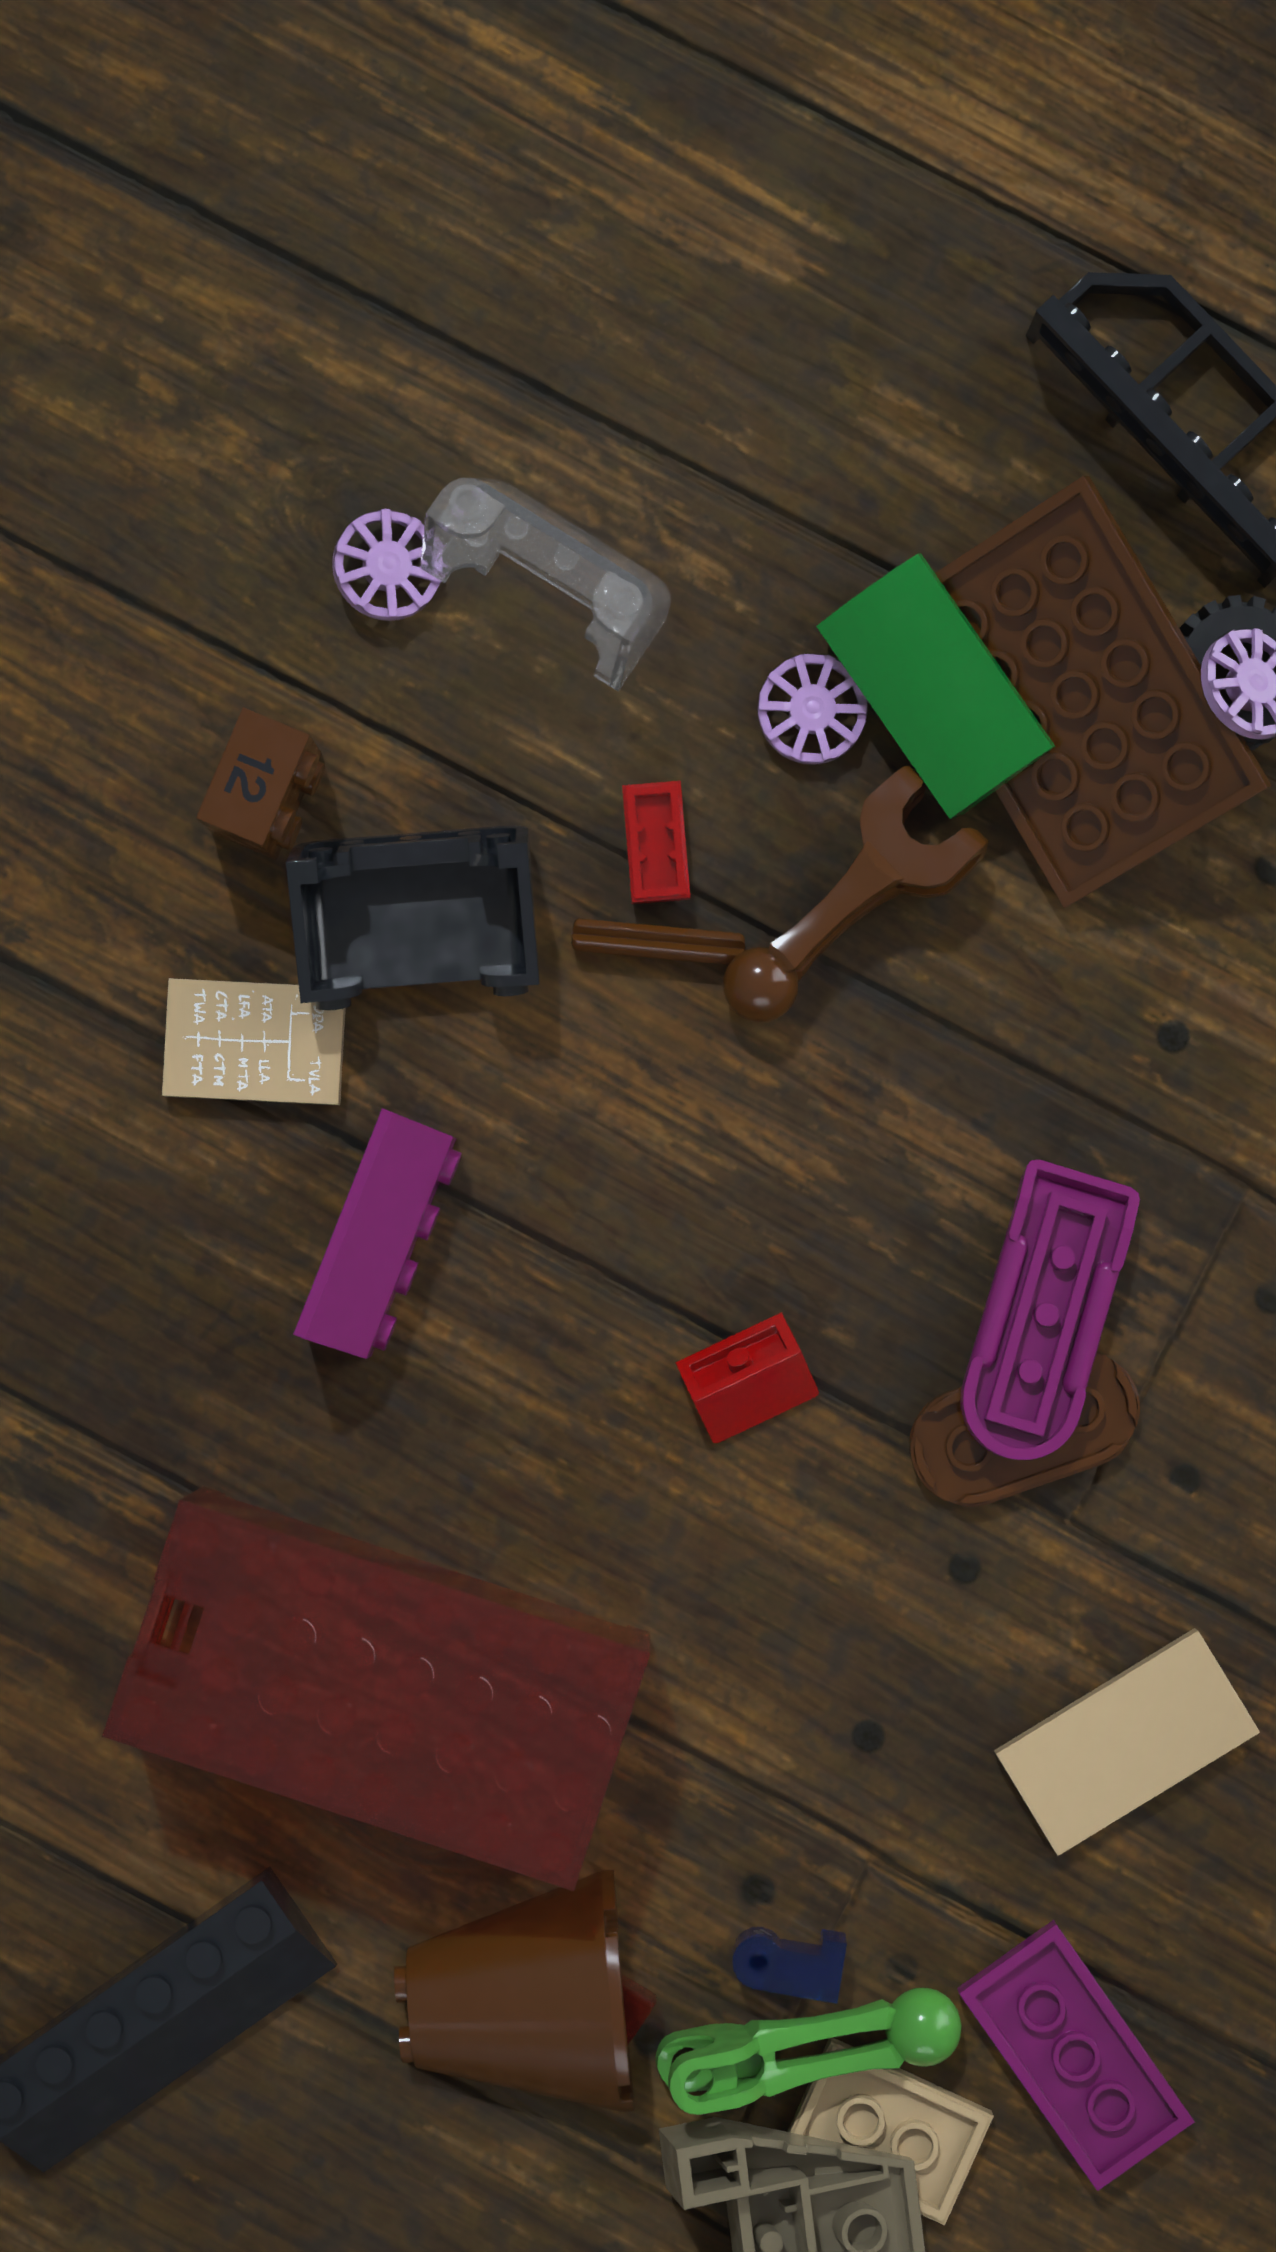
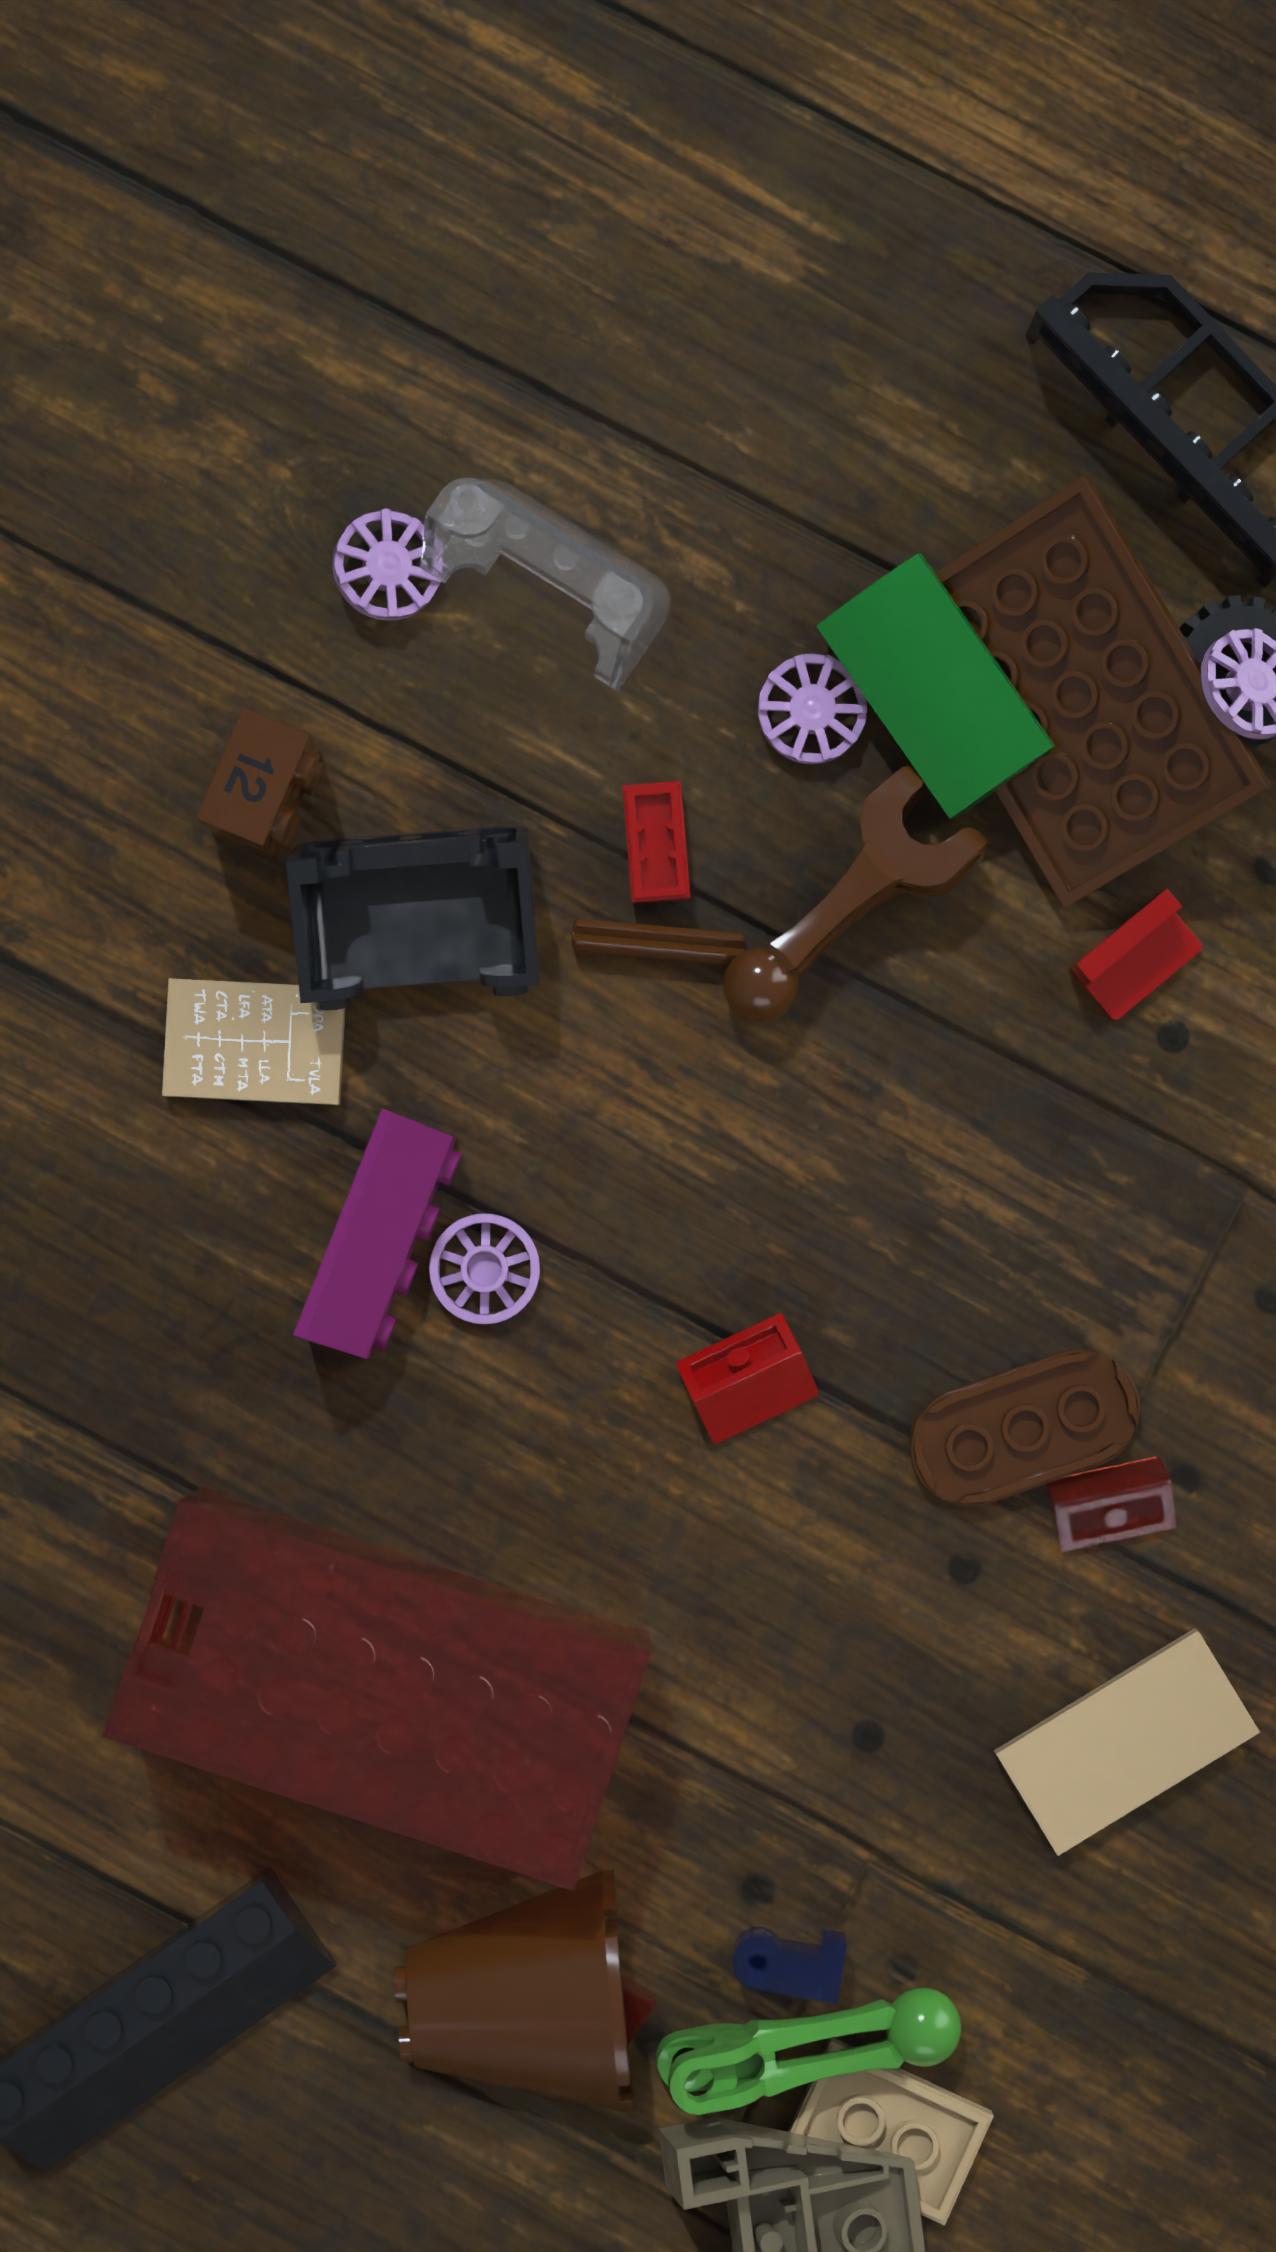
(484, 1268): none -> lavender wheel
(1046, 1310): magenta piece -> none
(1075, 2055): magenta plate -> none
(1112, 1504): none -> clear red slope
(1137, 956): none -> red panel

